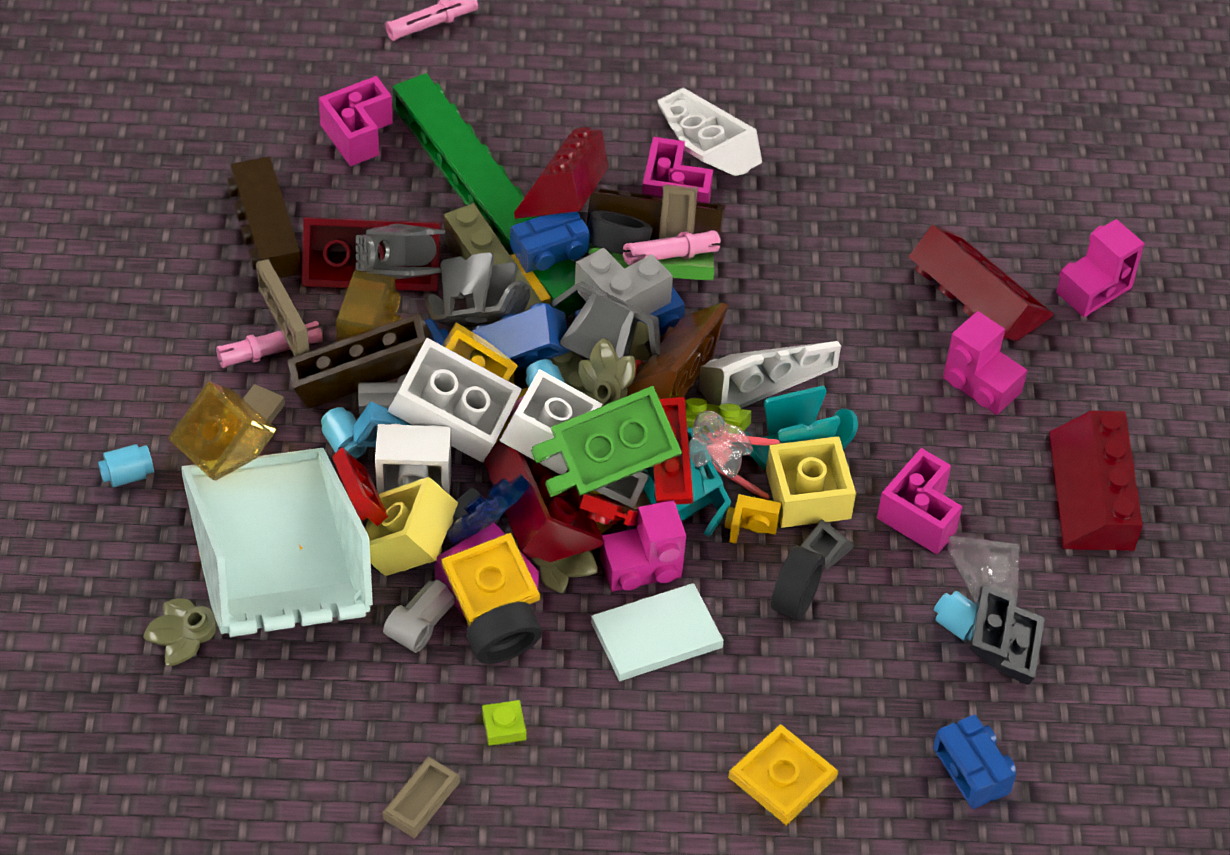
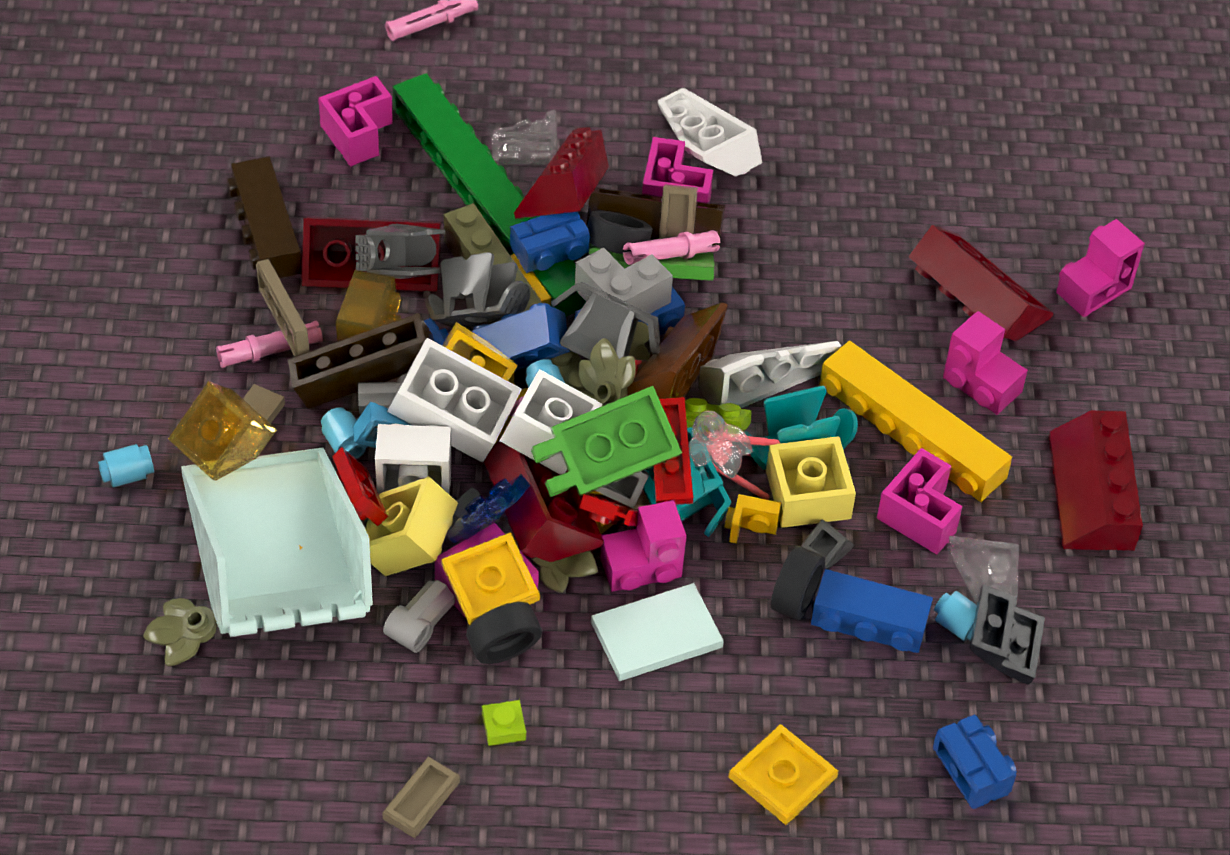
(526, 142): none -> clear wing
(871, 611): none -> blue brick
(914, 419): none -> yellow brick

